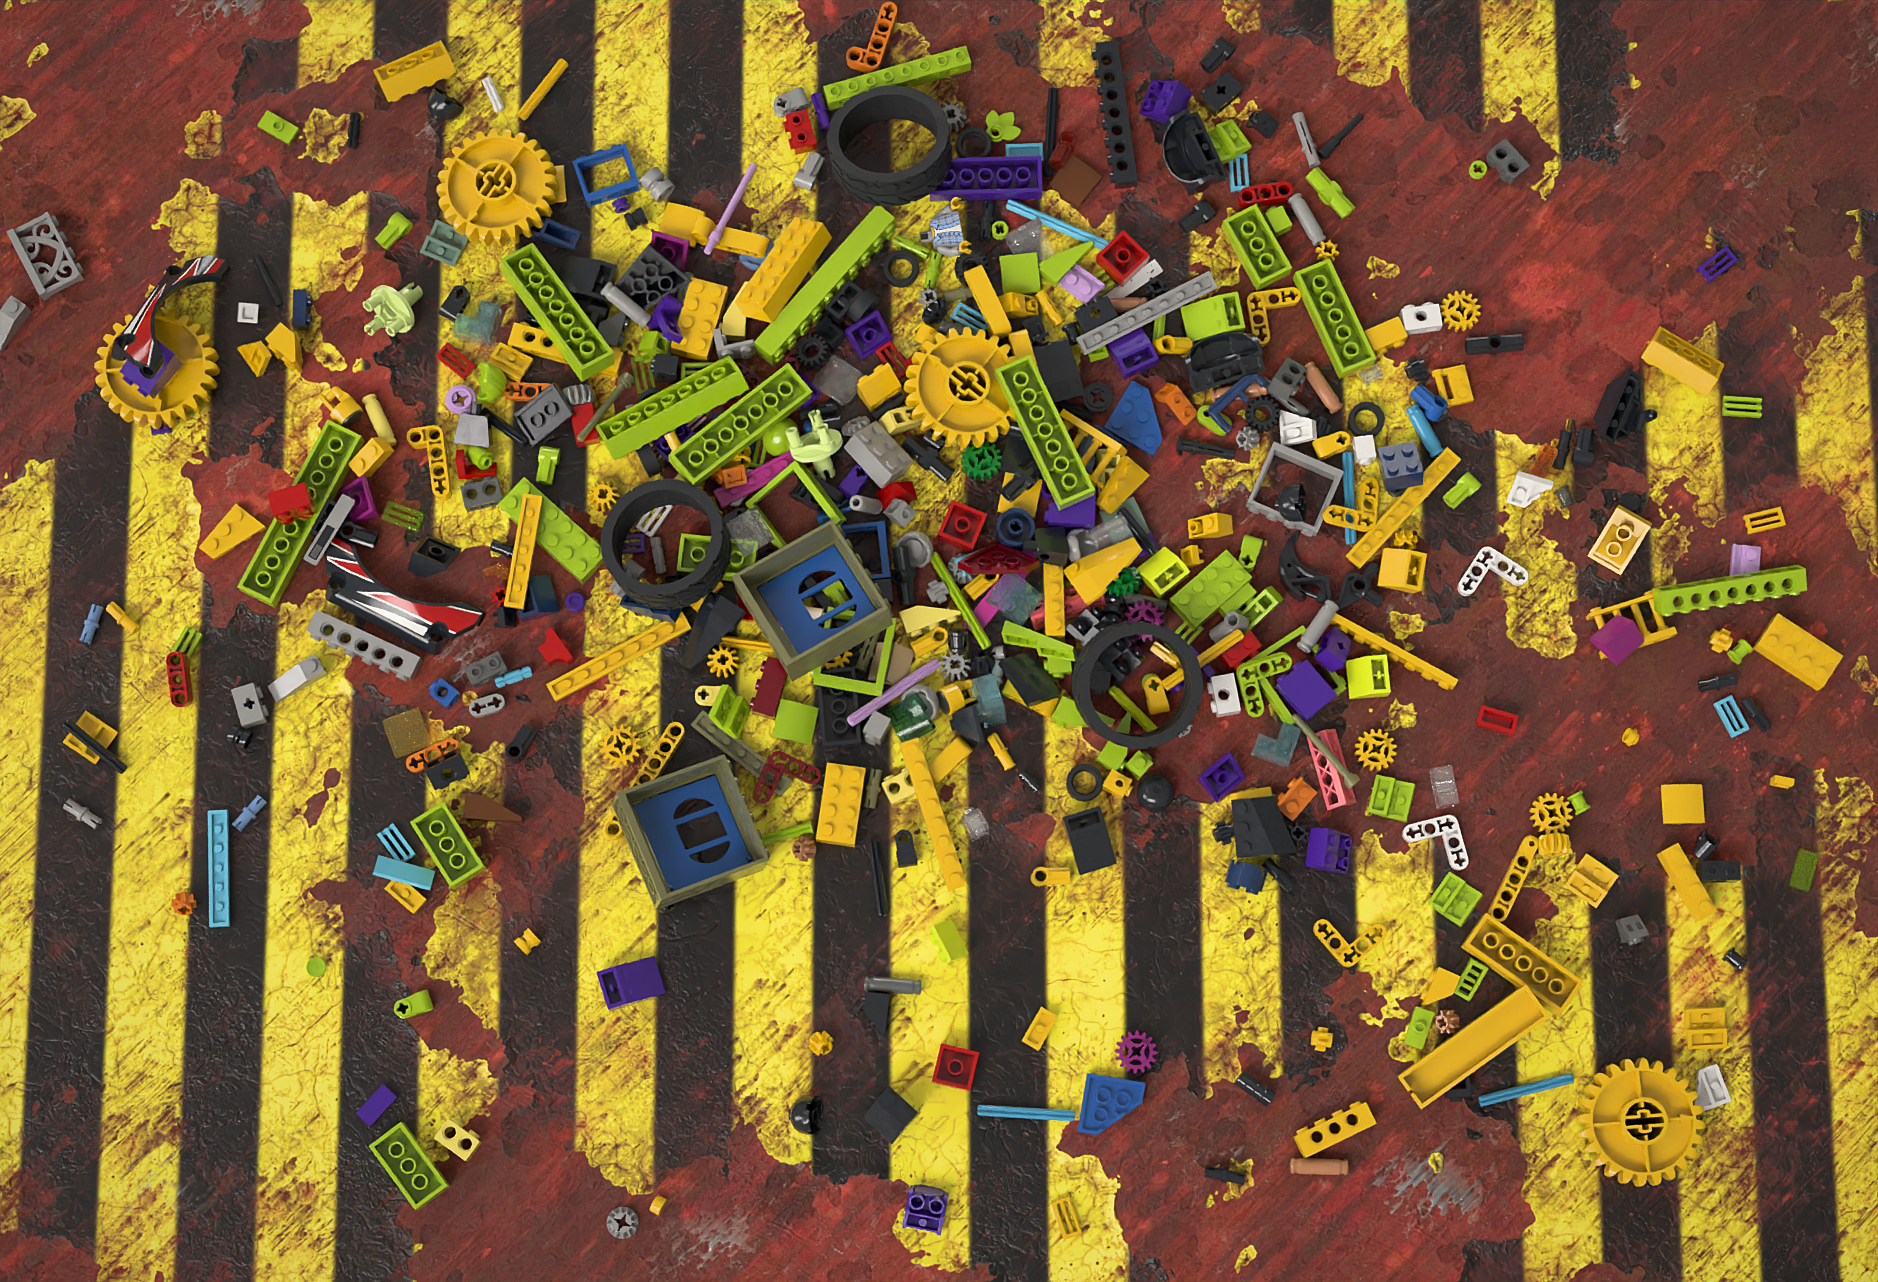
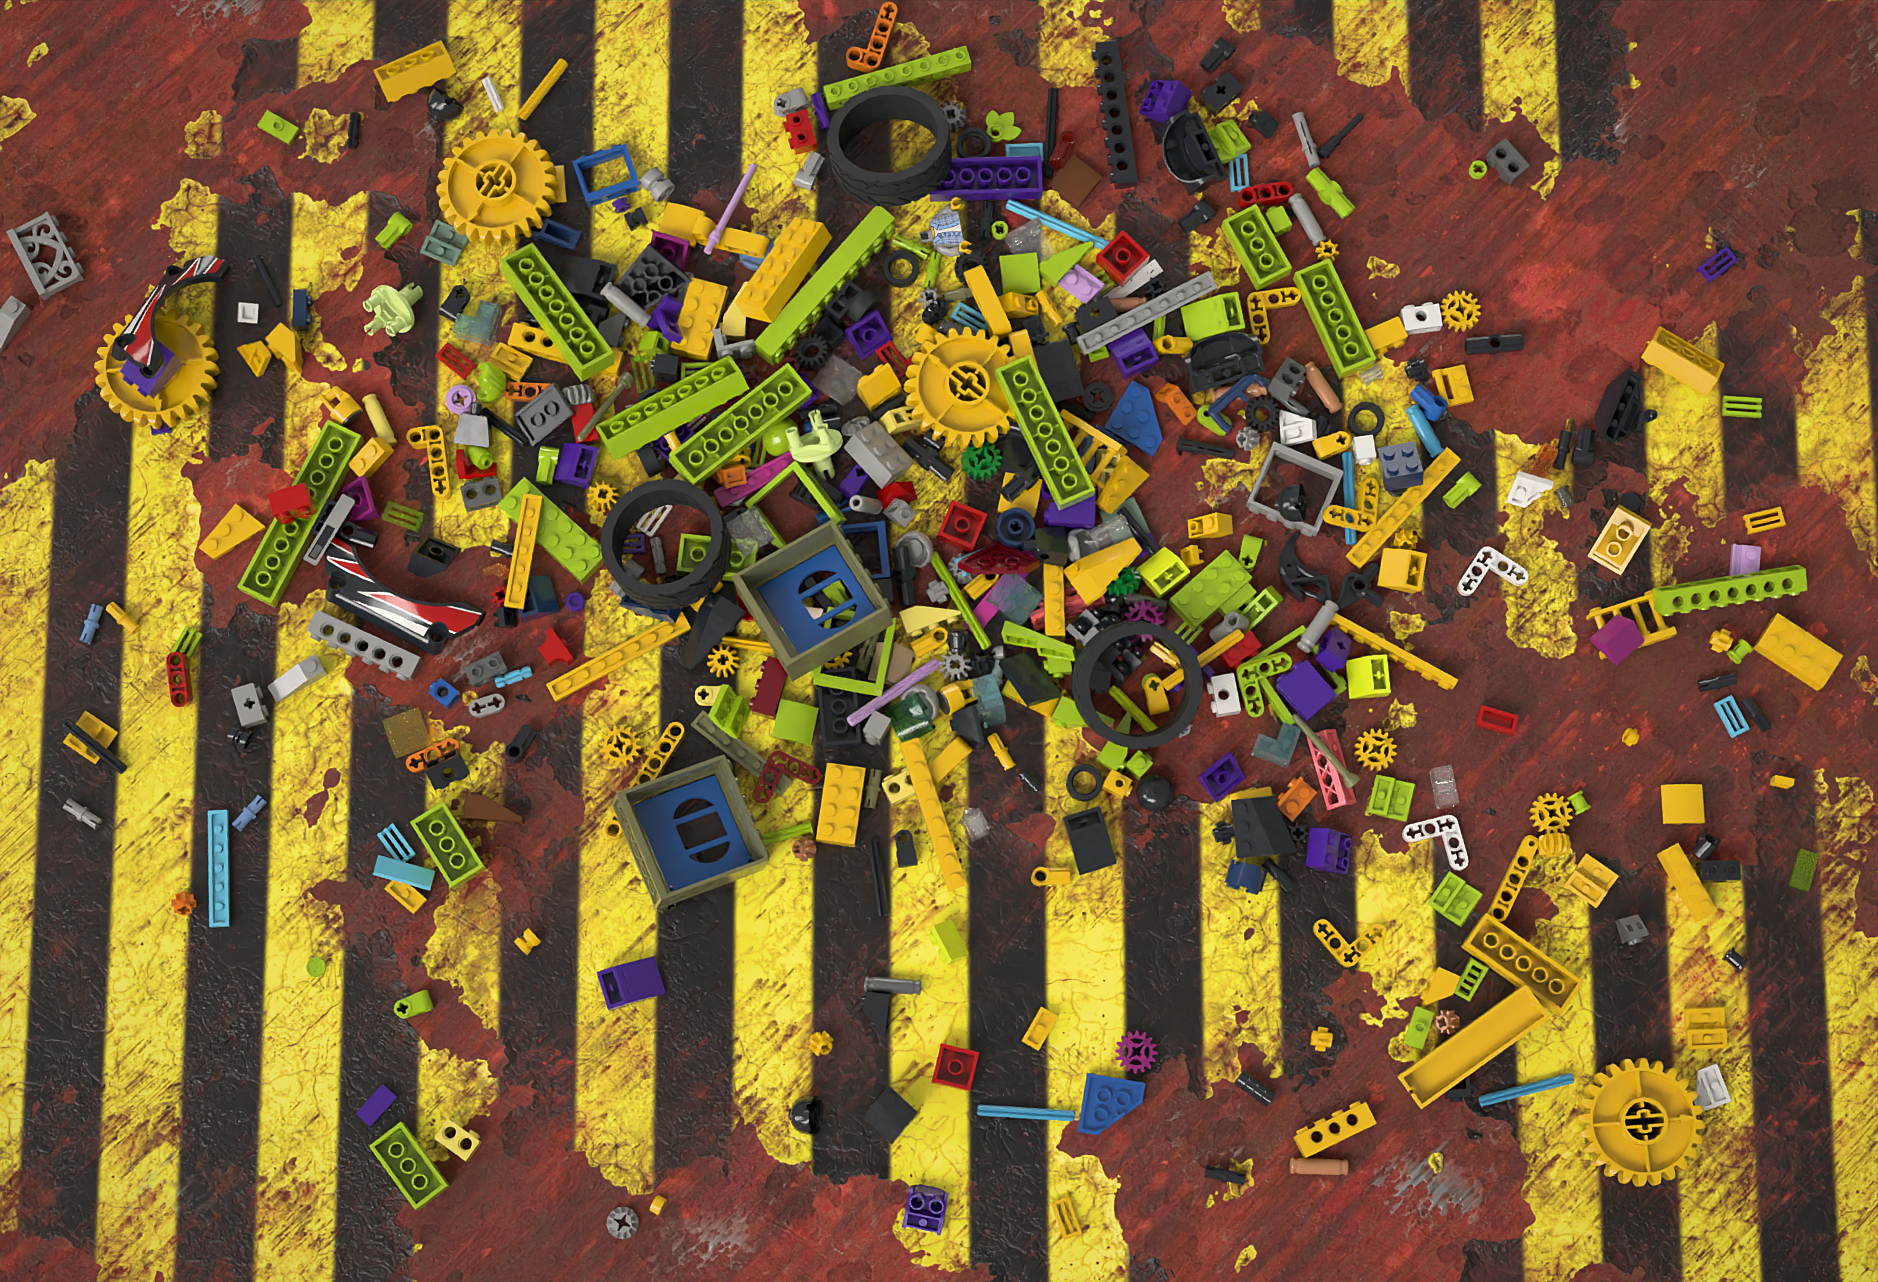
(577, 464): none -> dark purple slope

